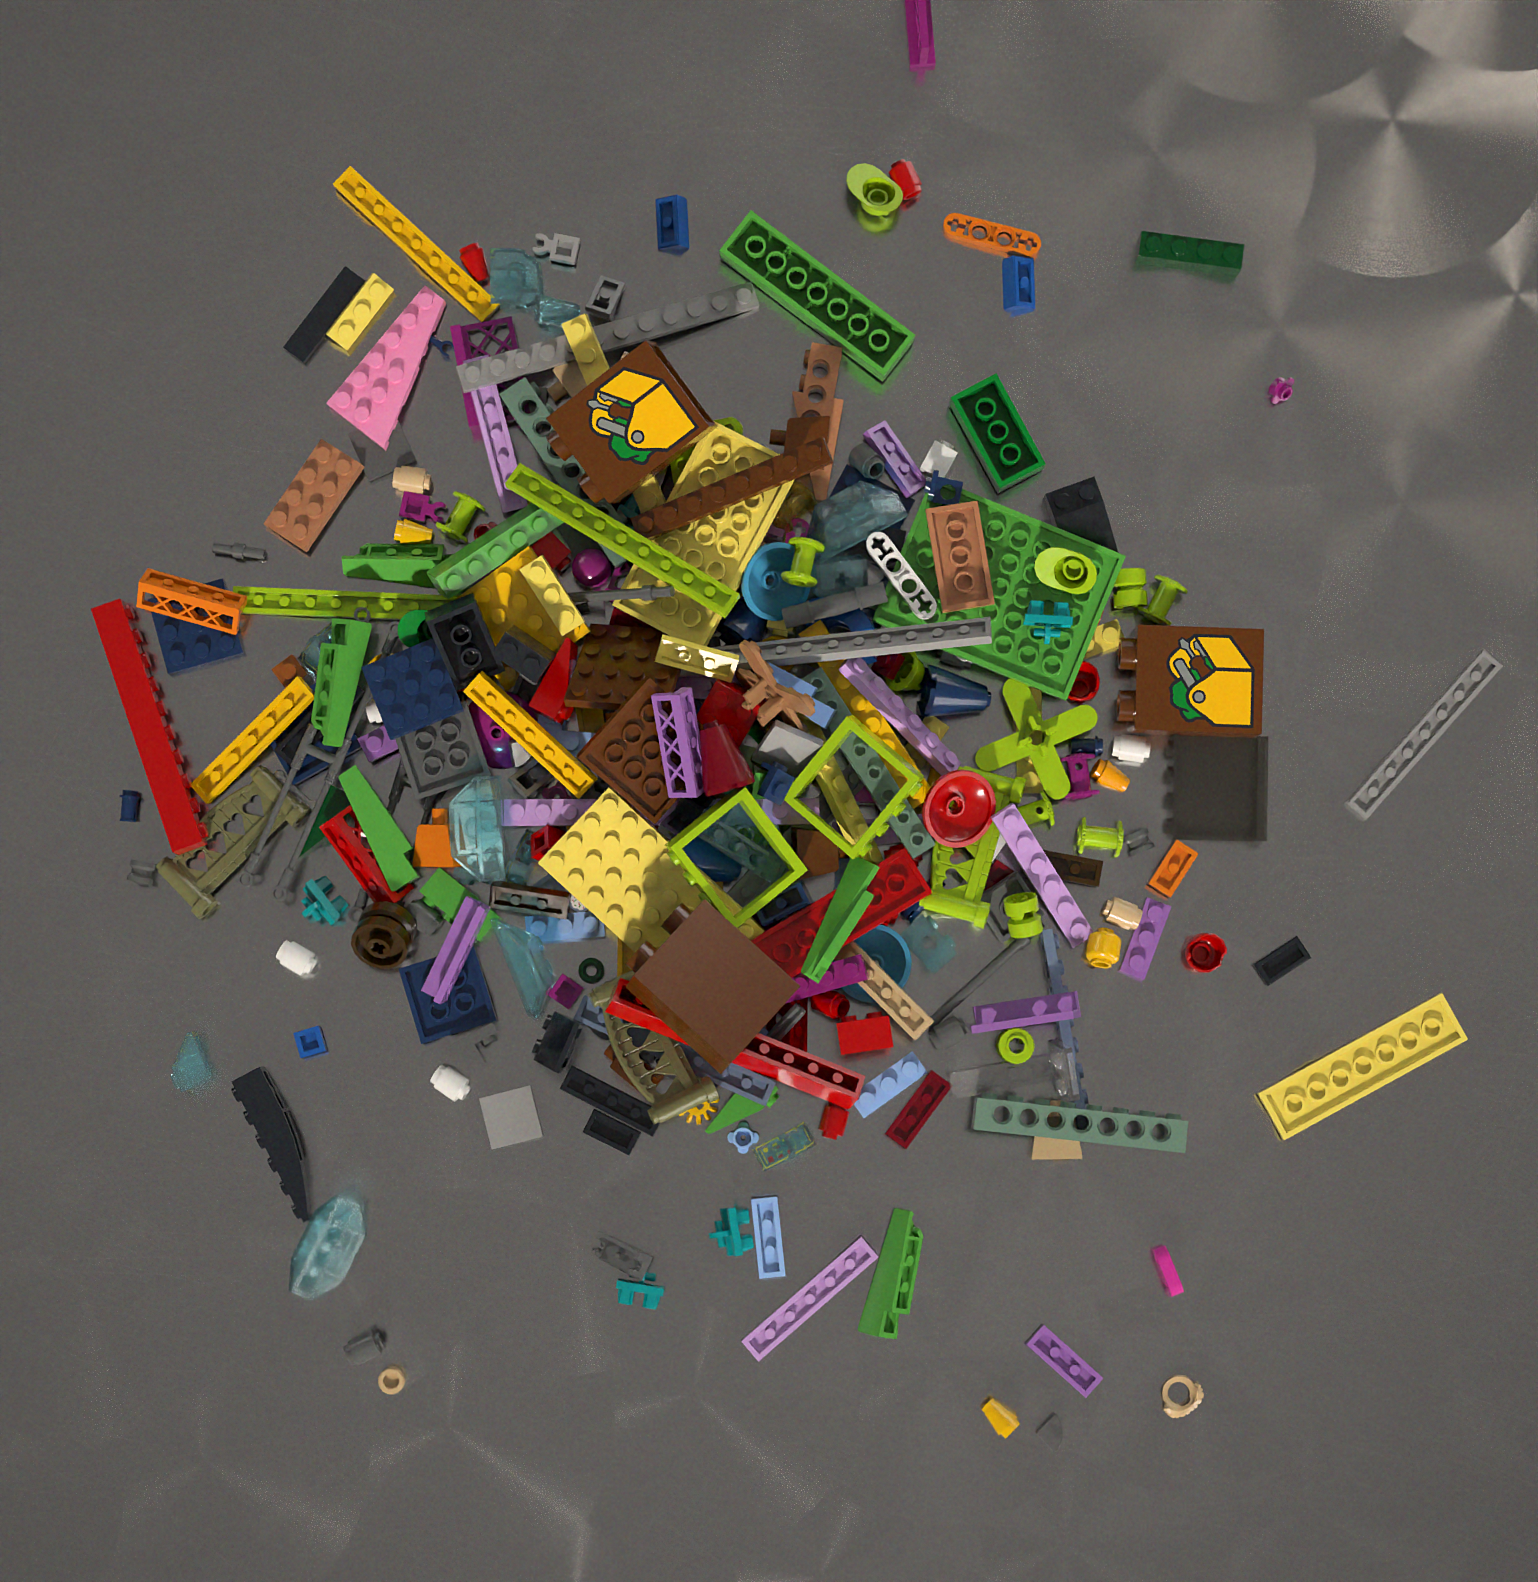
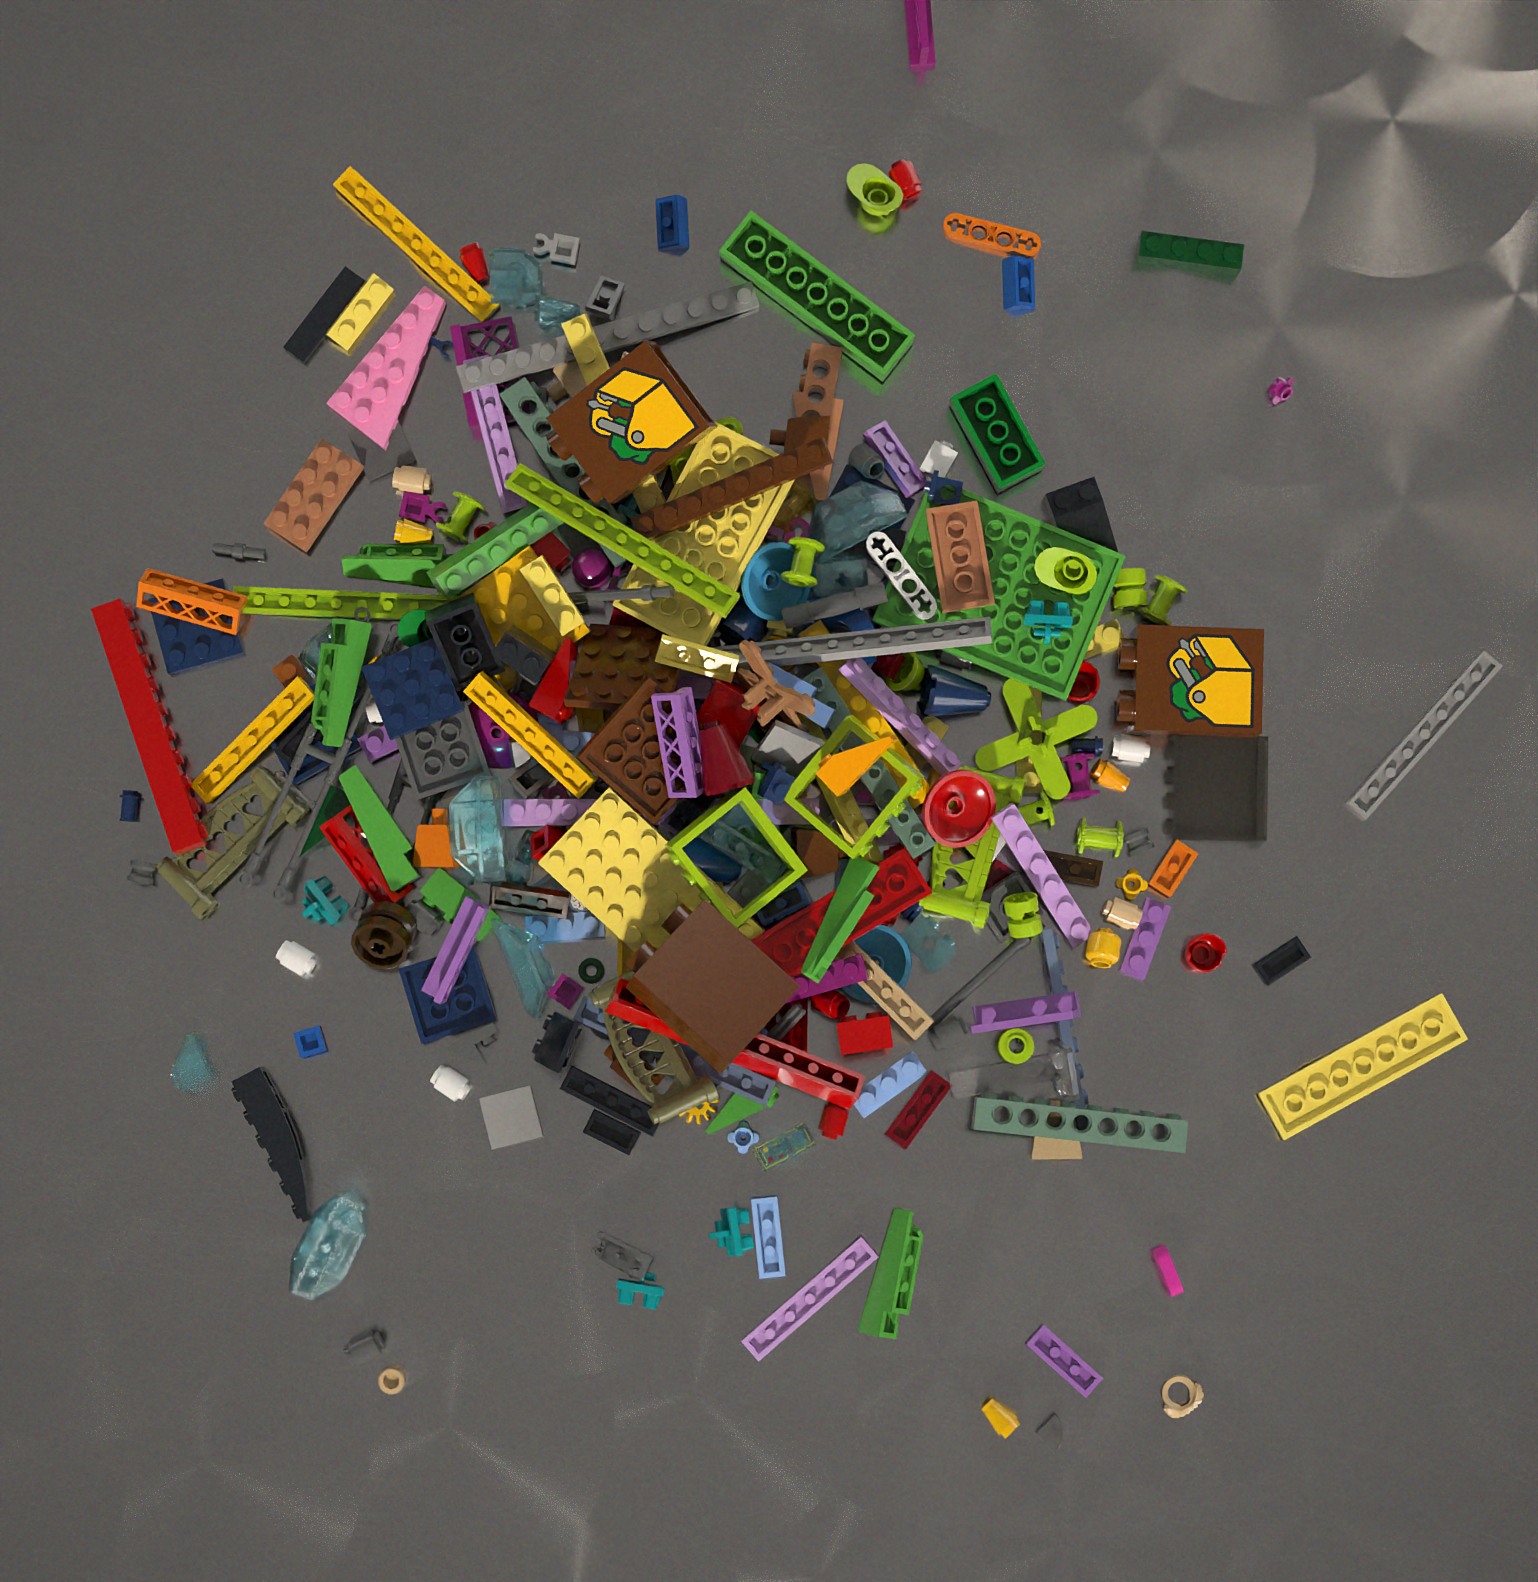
(845, 768): none -> light orange slope
(1139, 884): none -> yellow plate

